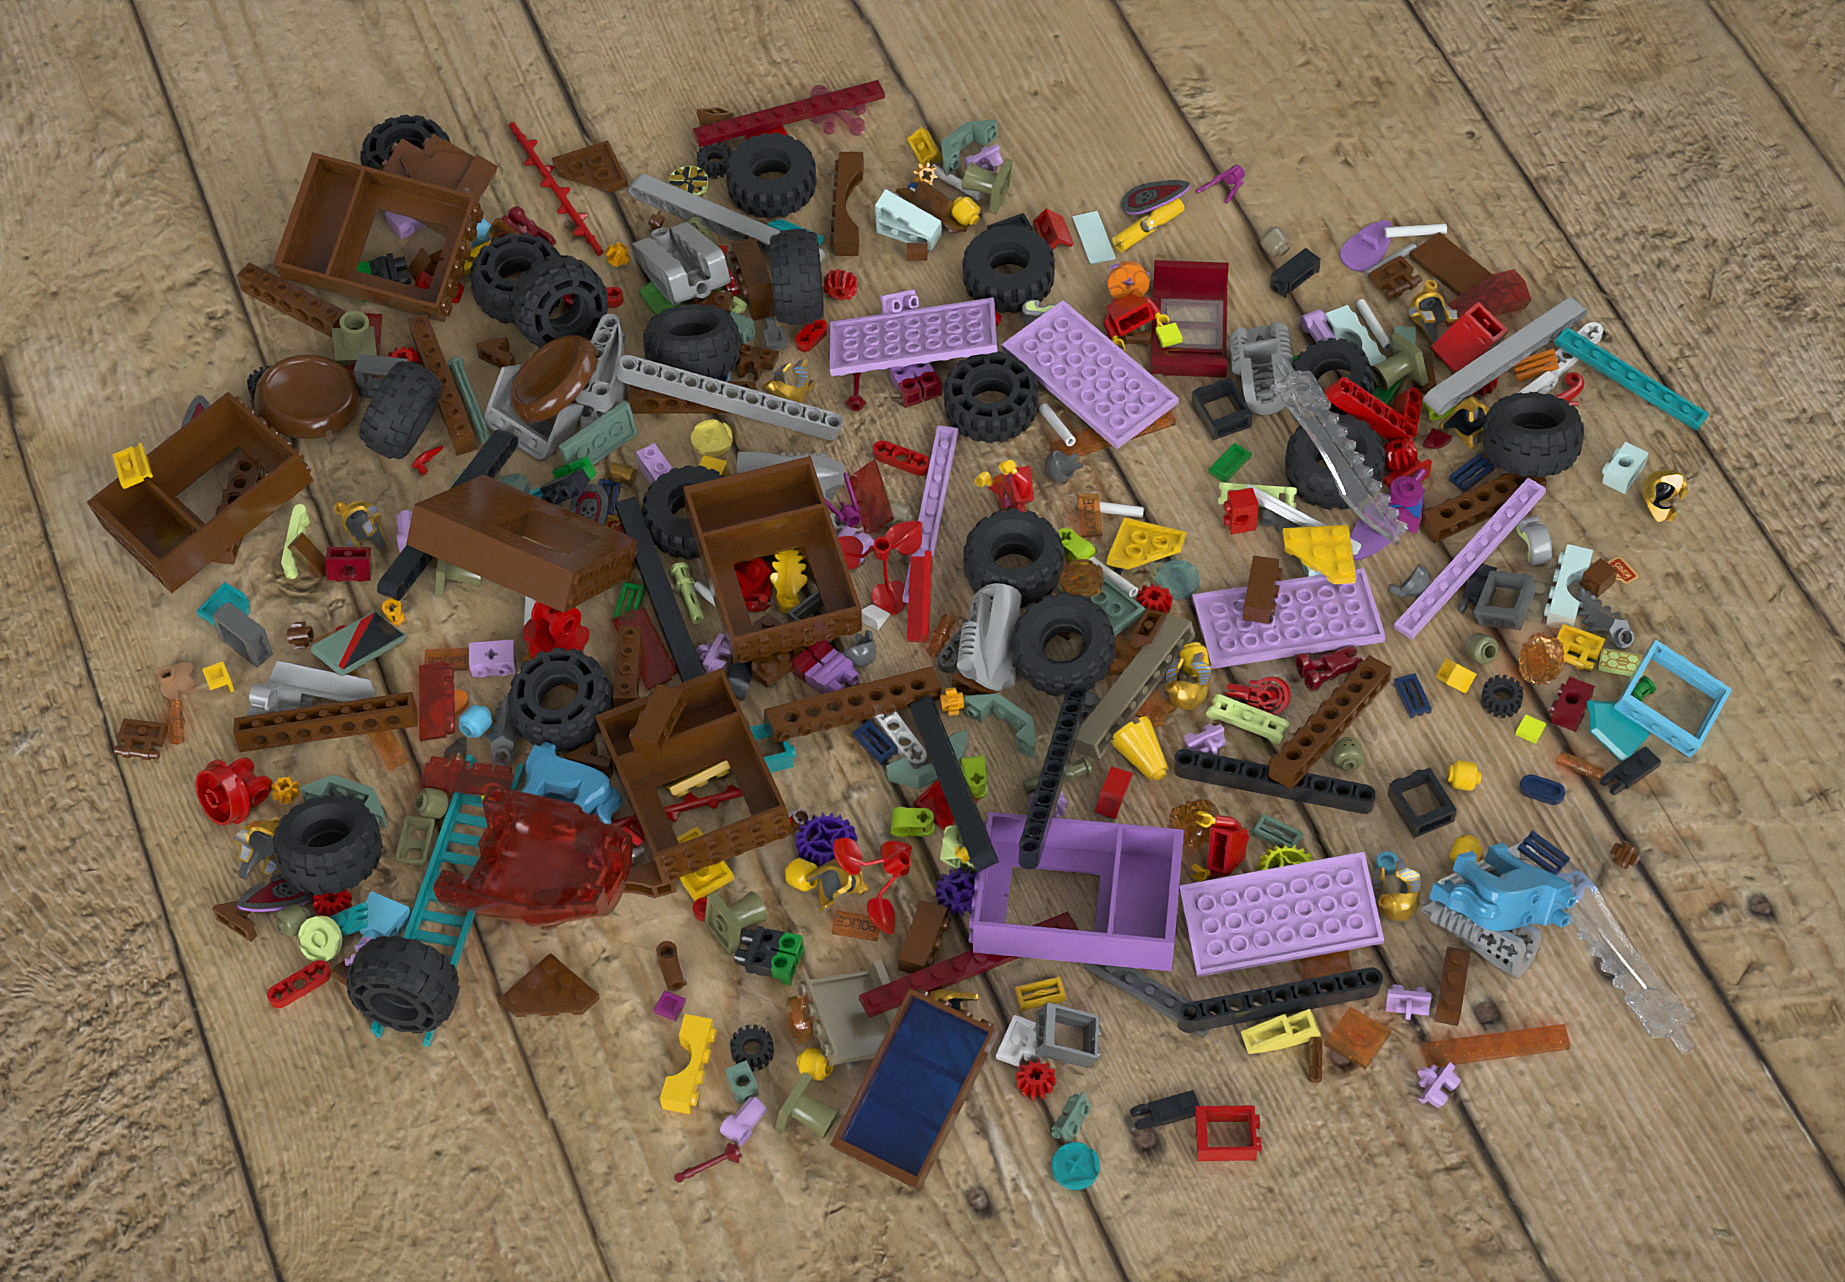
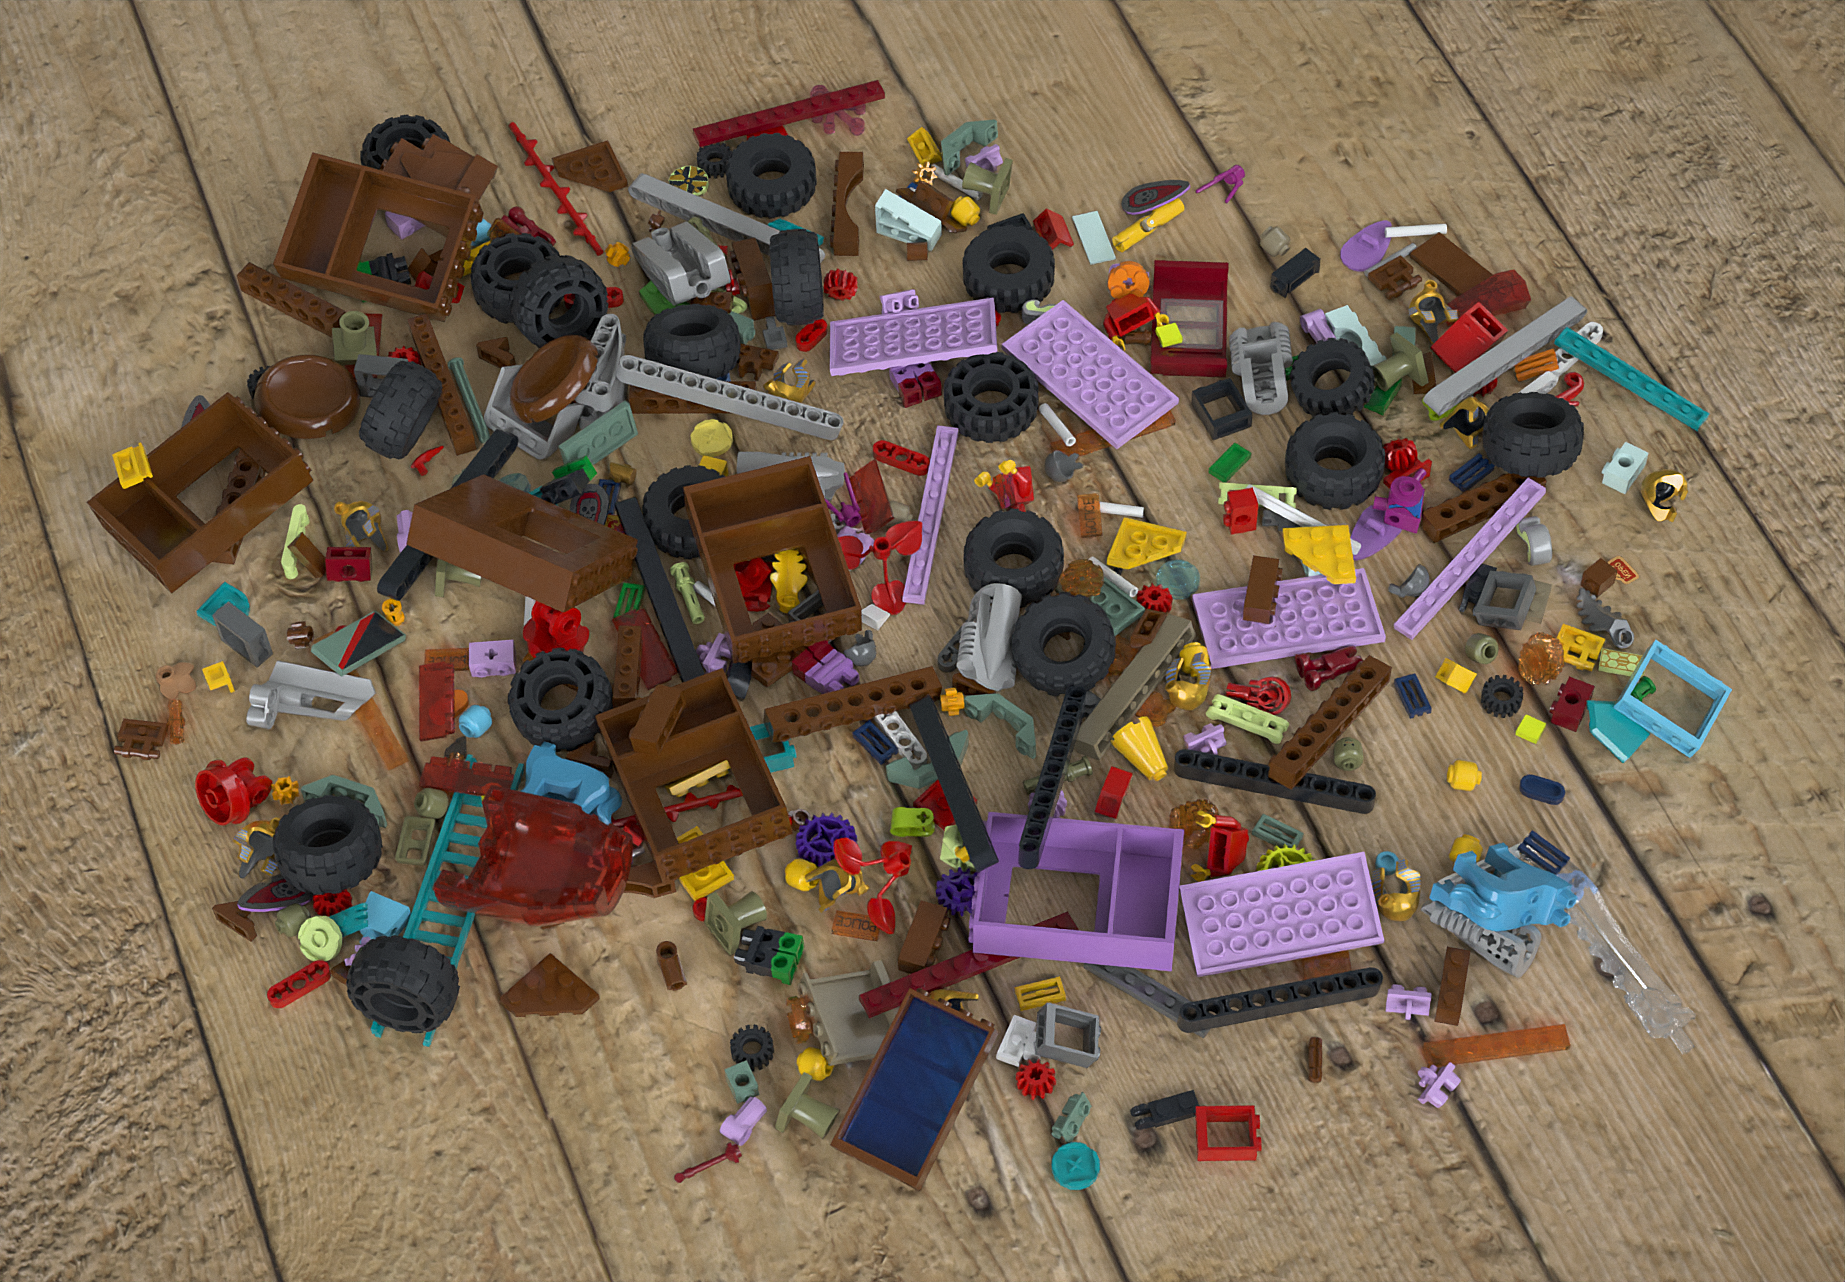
(325, 722): reddish brown brick -> none
(504, 735): dark grey plant -> none
(652, 463): lavender brick -> none
(669, 1005): magenta tile -> none
(681, 1089): yellow arch -> none
(712, 115): reddish brown slope -> none
(856, 402): dark red piece -> none
(919, 598): red fence -> none
(940, 635): clear orange pin -> none
(976, 775): lime piece -> none
(1075, 546): lime piece -> none
(1281, 1032): light yellow slope -> none
(1305, 398): clear piece -> none
(1358, 1038): clear orange plate -> none
(1374, 324): white piece -> none
(1387, 422): red beam -> none
(1428, 821): black window -> none
(1436, 439): dark red tile -> none
(1563, 606): light aqua arch -> none
(1580, 766): clear orange pin -> none
(1625, 854): reddish brown gear -> none
(1631, 770): black hinge -> none

